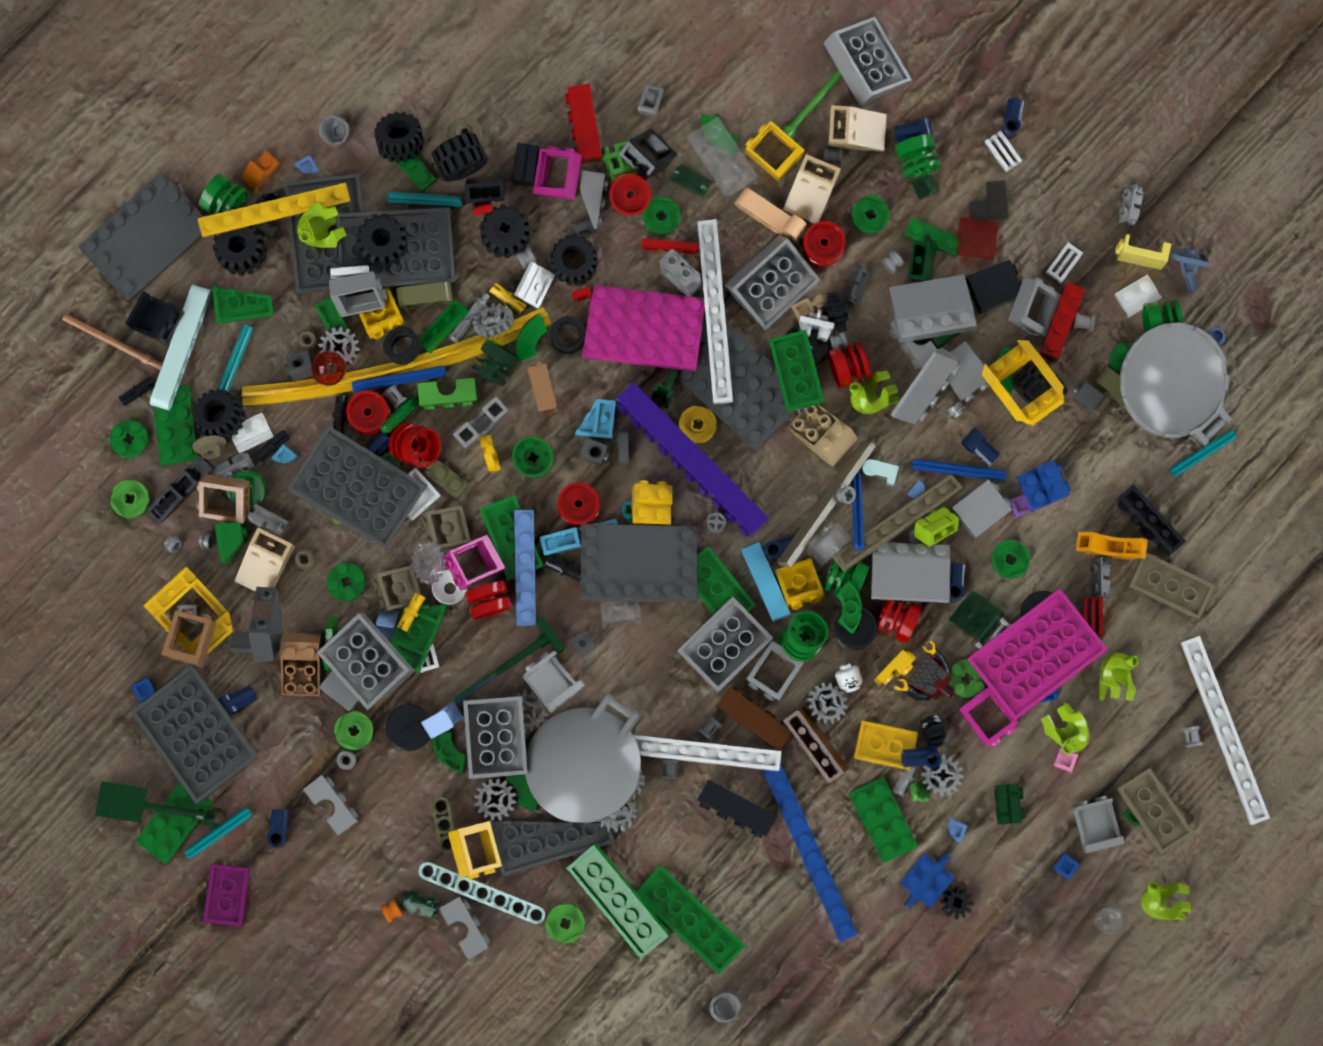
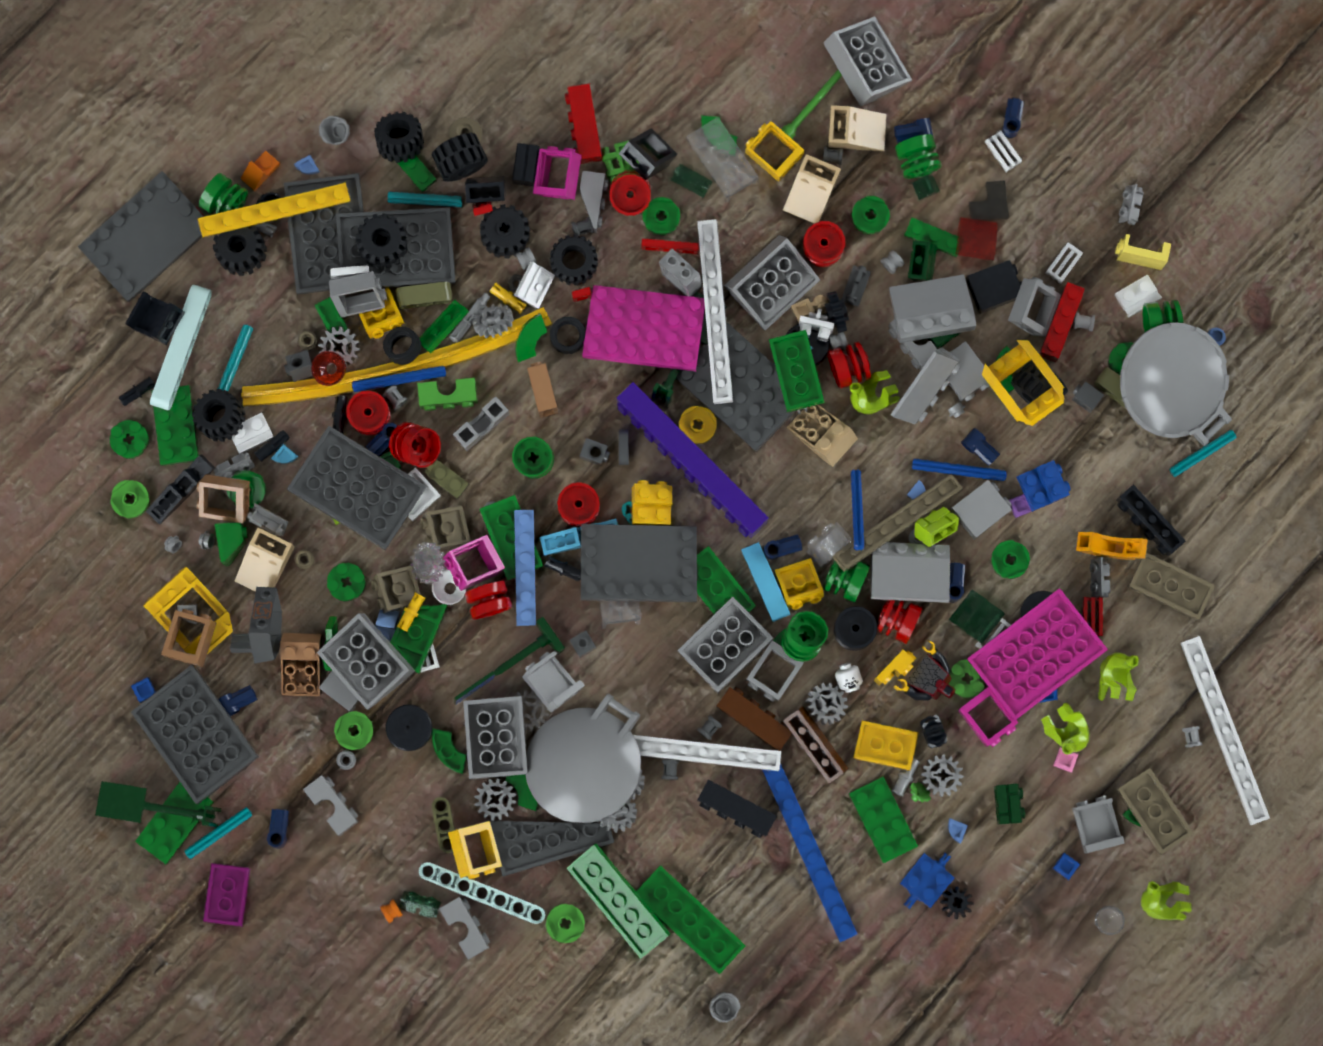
(146, 358): nougat bar -> none
(209, 446): dark tan piece -> none
(240, 306): green wing -> none
(314, 227): lime piece -> none
(399, 414): green axle -> none
(442, 720): light blue slope -> none
(490, 454): yellow plate -> none
(495, 362): clear green wheel -> none
(598, 421): medium azure wing -> none
(650, 101): light grey slope -> none
(716, 518): light grey wheel -> none
(770, 215): light nougat beam -> none
(825, 504): dark tan tile -> none
(850, 496): light grey bush -> none
(851, 606): green tile -> none
(874, 468): light aqua leg -> none
(920, 756): dark blue piece -> none
(1189, 263): sand blue piece -> none

